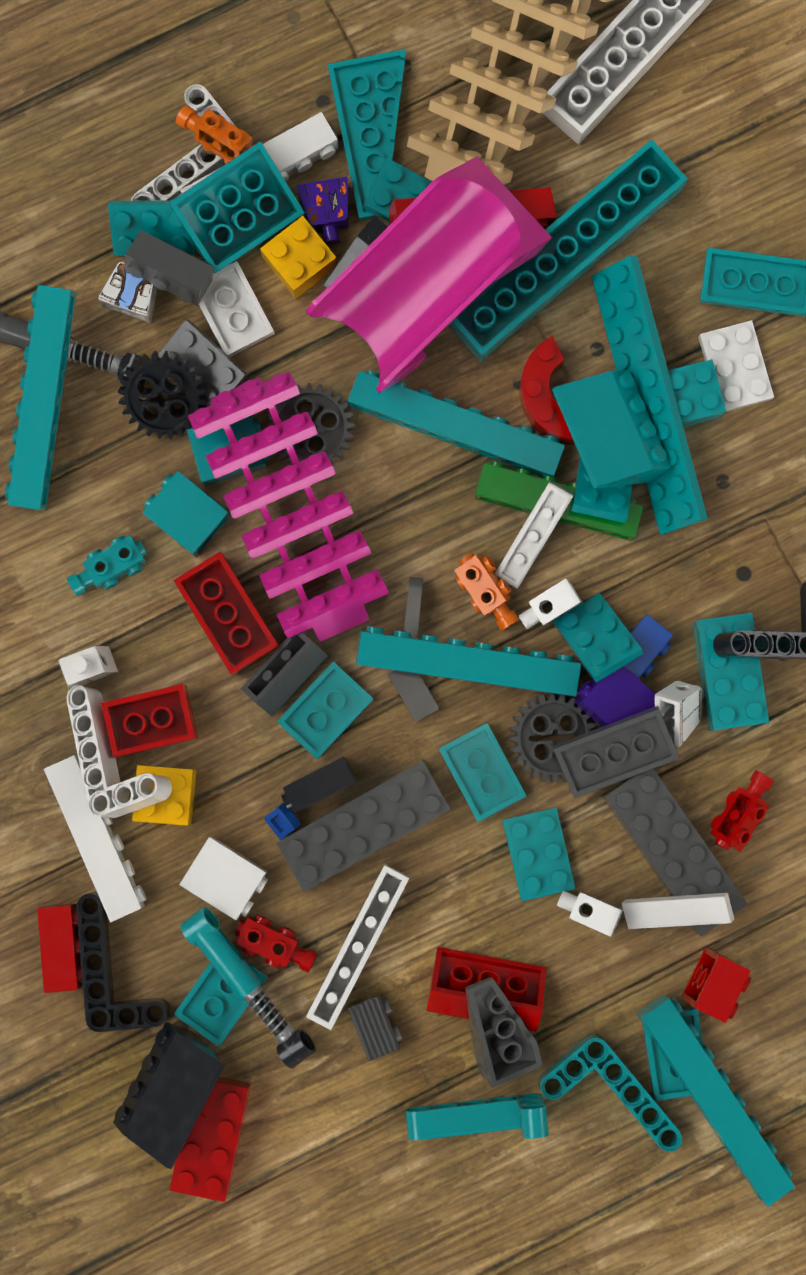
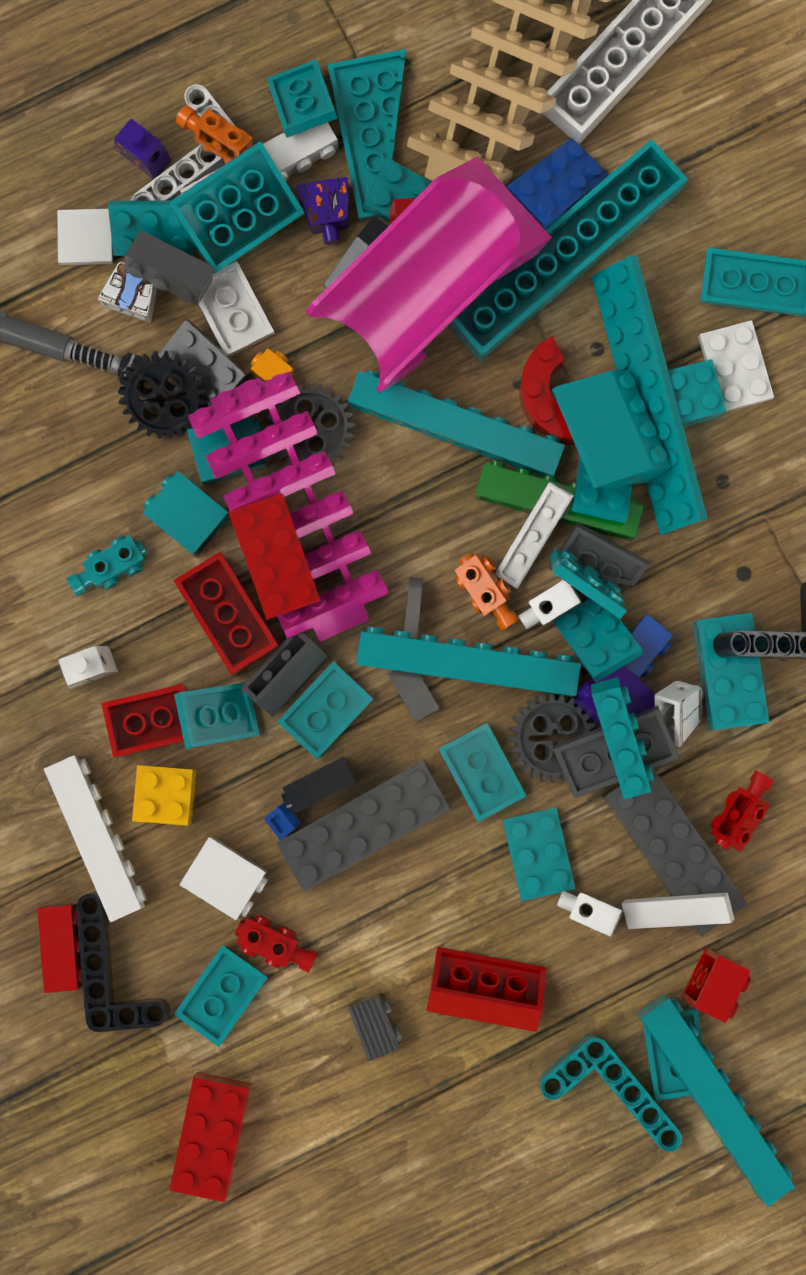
(41, 397): teal brick -> none
(84, 237): none -> white tile
(102, 763): white beam -> none
(139, 146): none -> dark purple torso
(169, 1093): black slope -> none
(204, 931): piece -> none
(216, 715): none -> teal plate
(269, 364): none -> light orange brick
(274, 556): none -> red brick
(299, 257): yellow brick -> none
(301, 98): none -> teal plate
(357, 946): white brick -> none
(479, 1116): teal beam -> none
(499, 1036): dark grey wedge -> none
(557, 182): none -> blue plate
(587, 581): none -> teal plate
(605, 556): none -> dark grey wing
(621, 739): none -> teal brick

